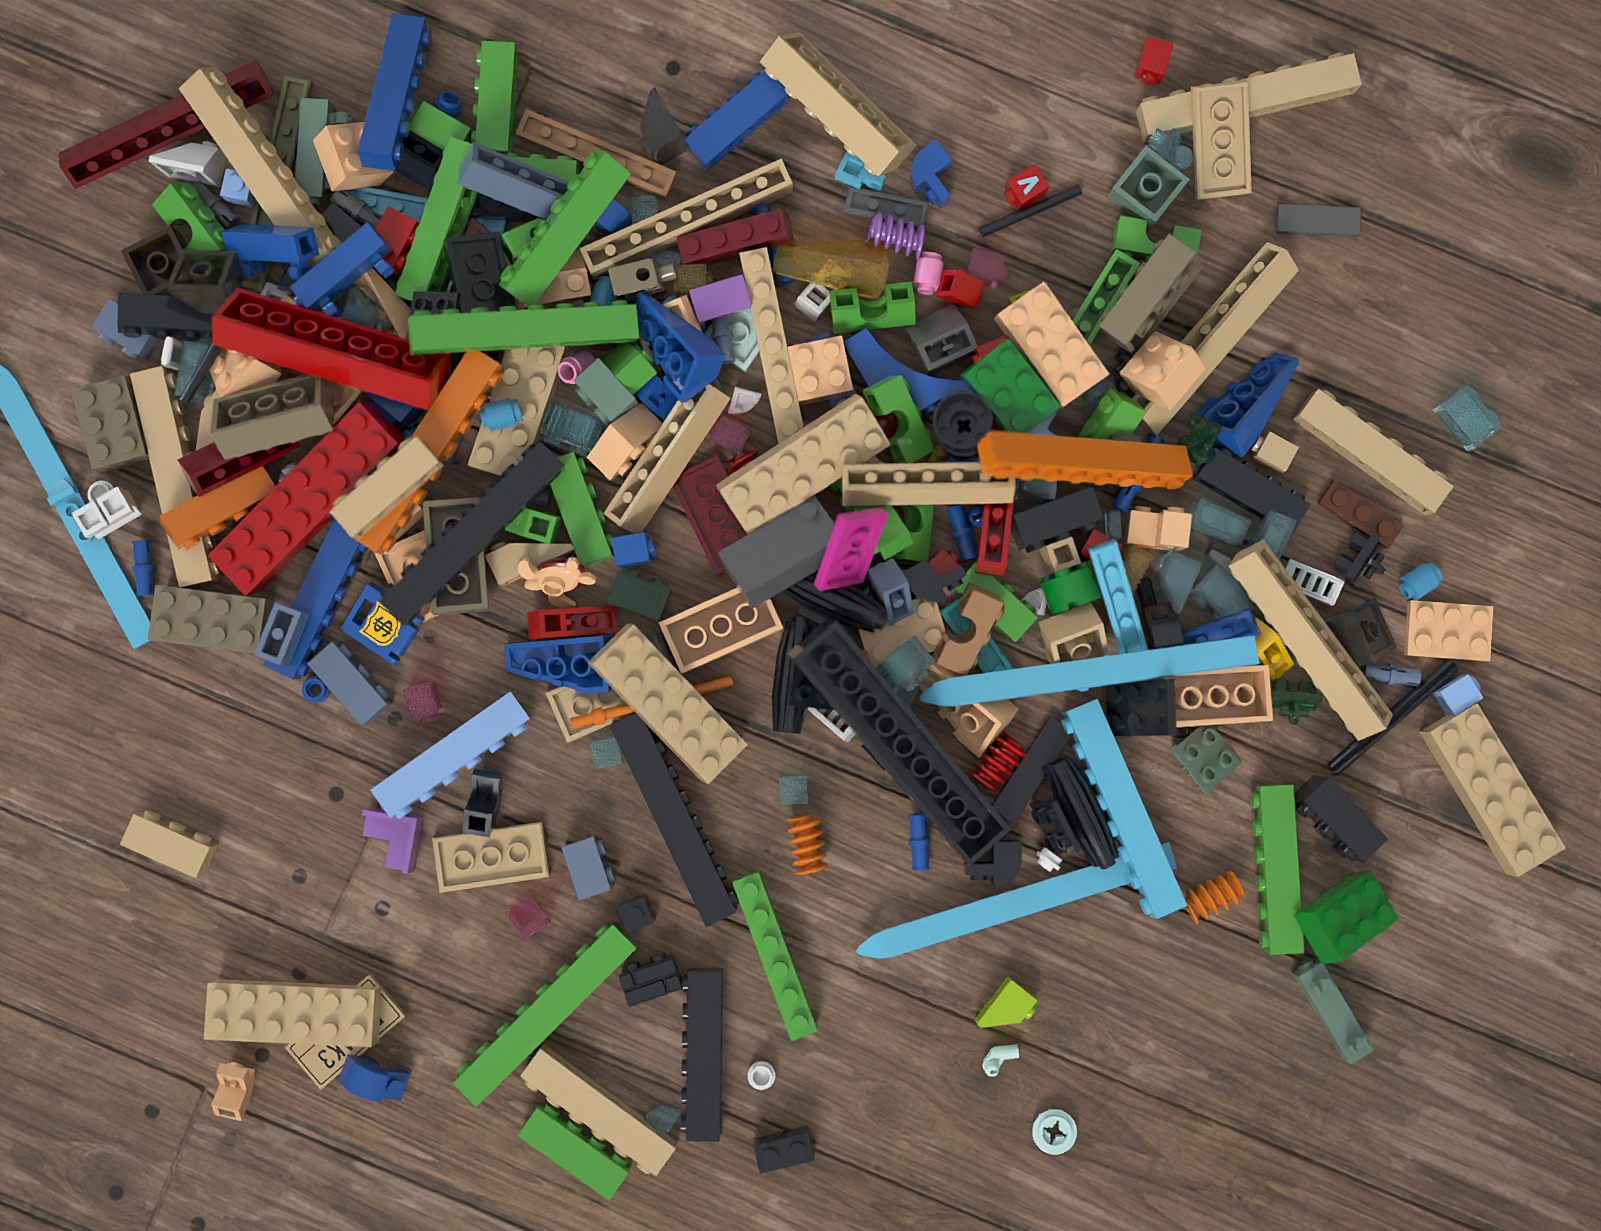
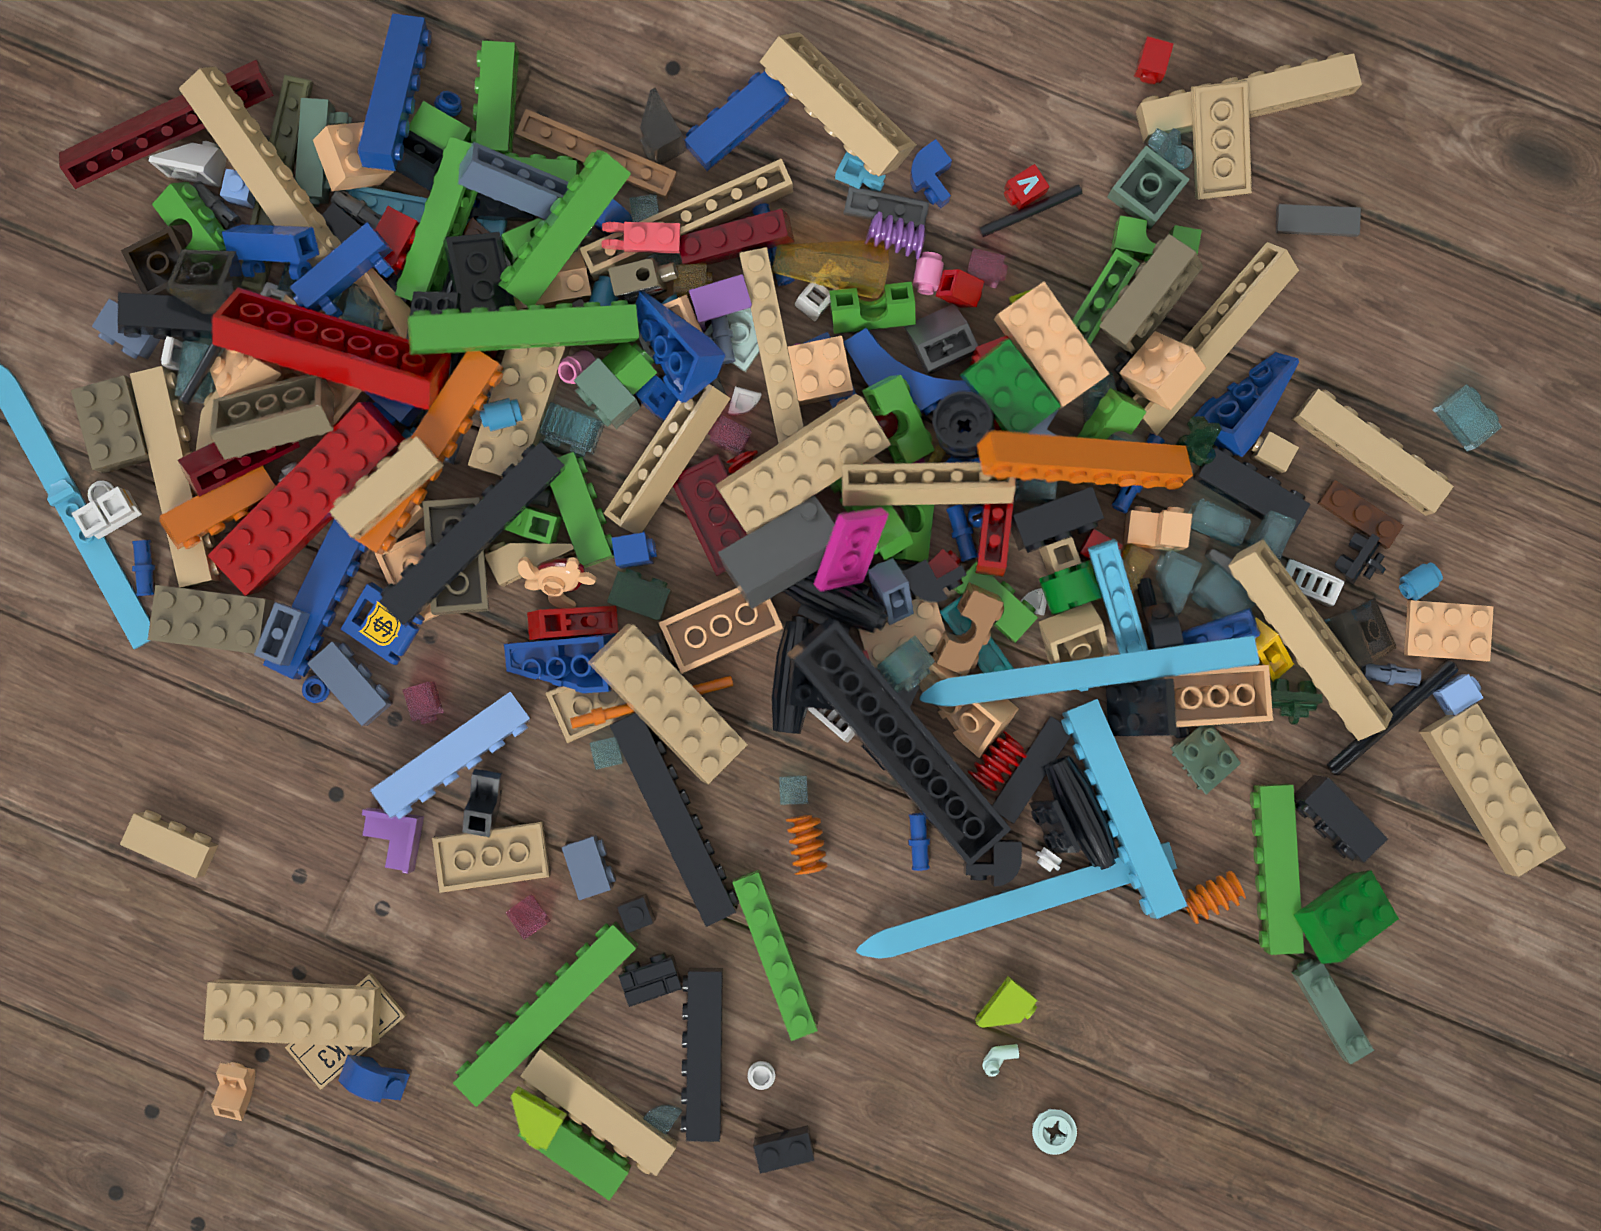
(536, 1118): none -> lime slope
(624, 441): light nougat brick -> none
(644, 237): none -> coral hinge
(1113, 524): clear light blue tile -> none

